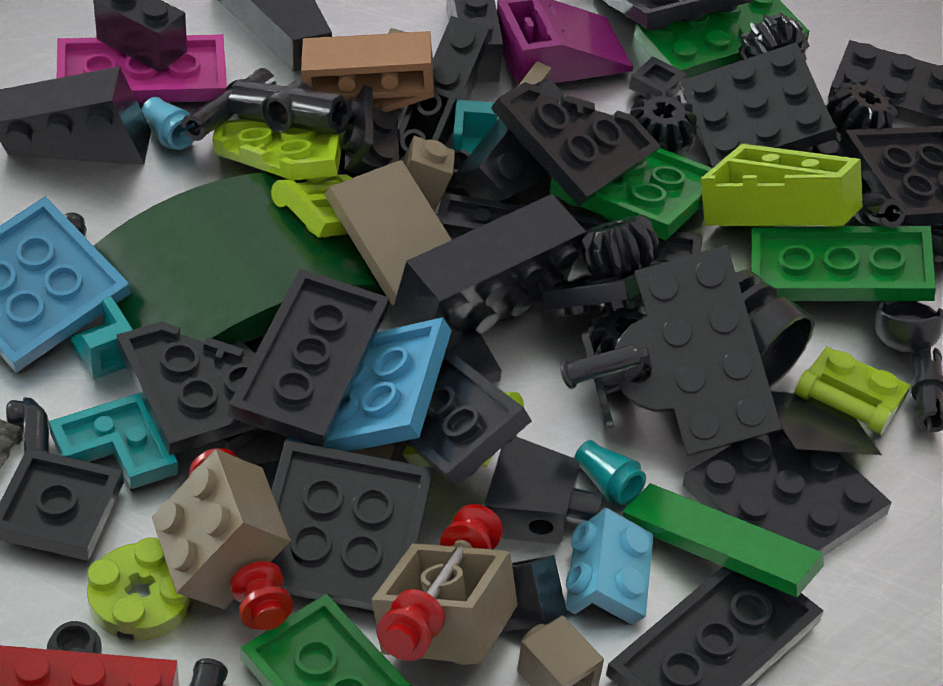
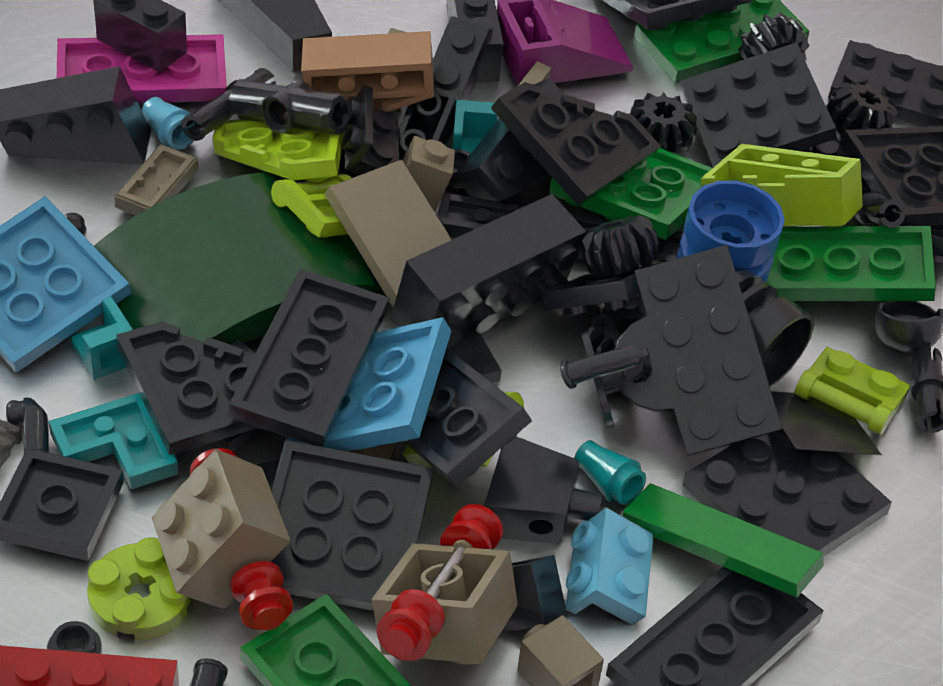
(156, 180): none -> dark tan plate
(657, 78): black plate -> none
(736, 217): none -> blue wheel

